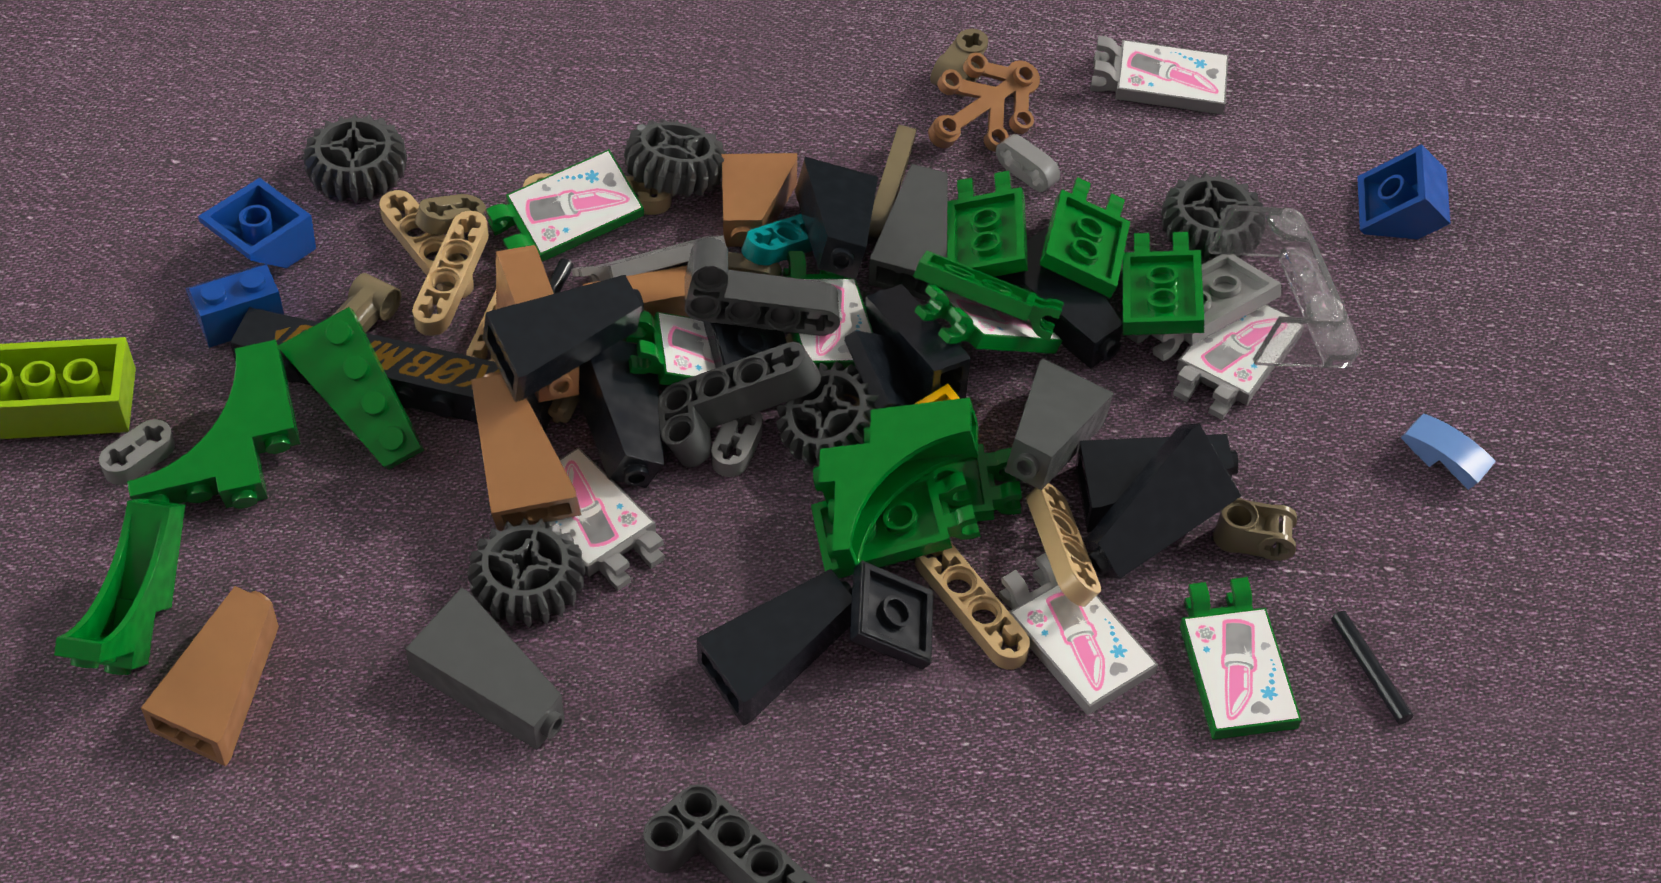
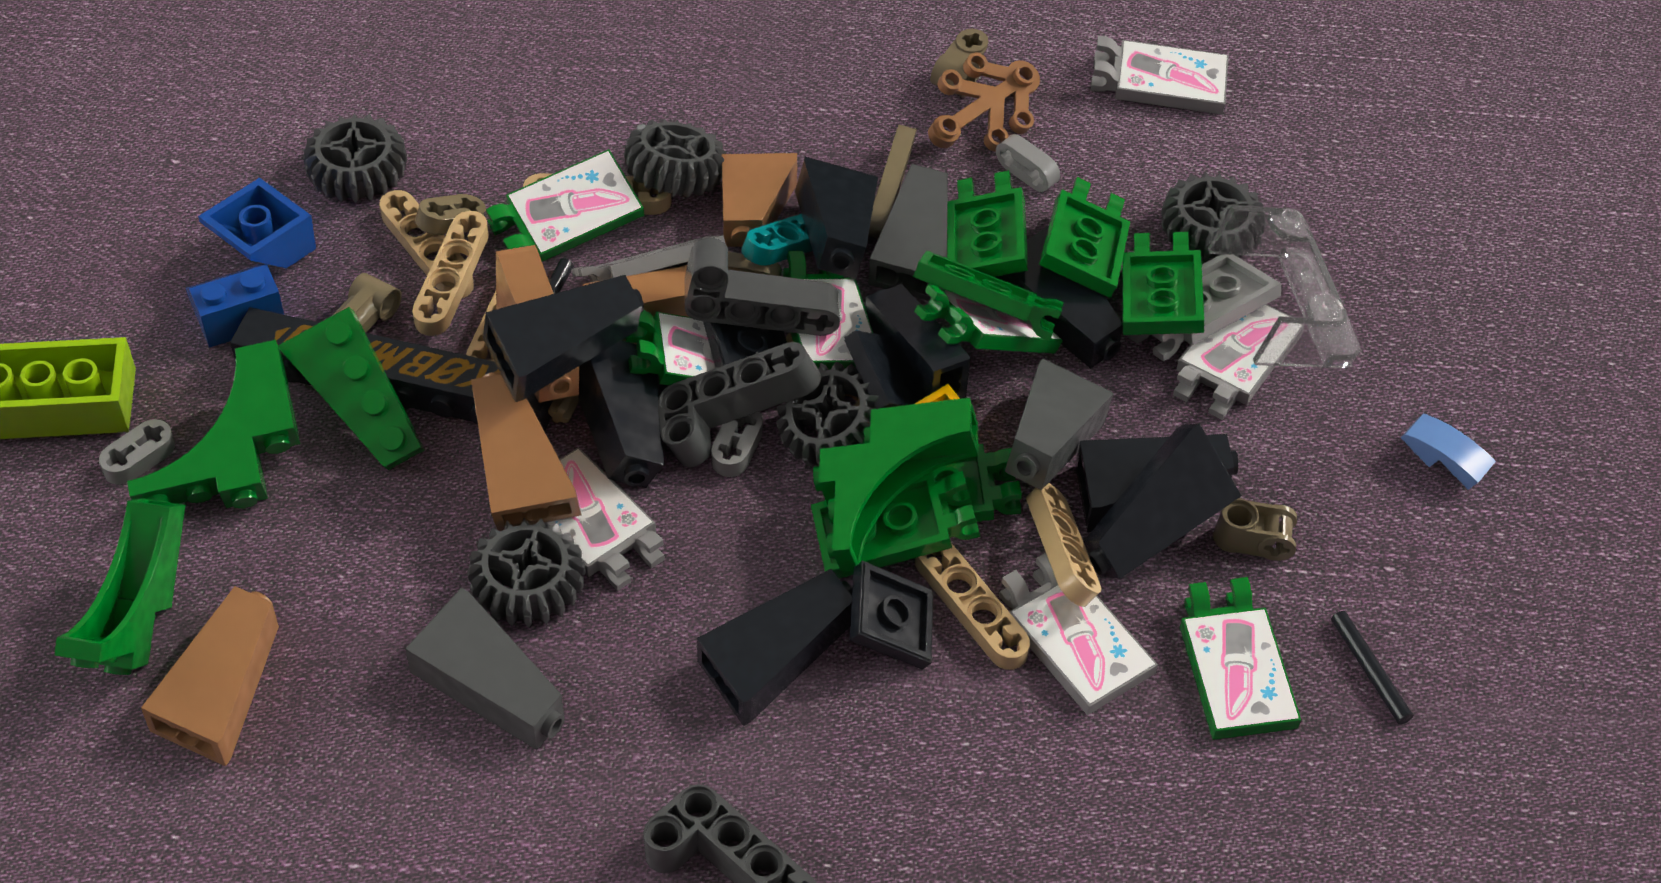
(1404, 196): blue slope -> none

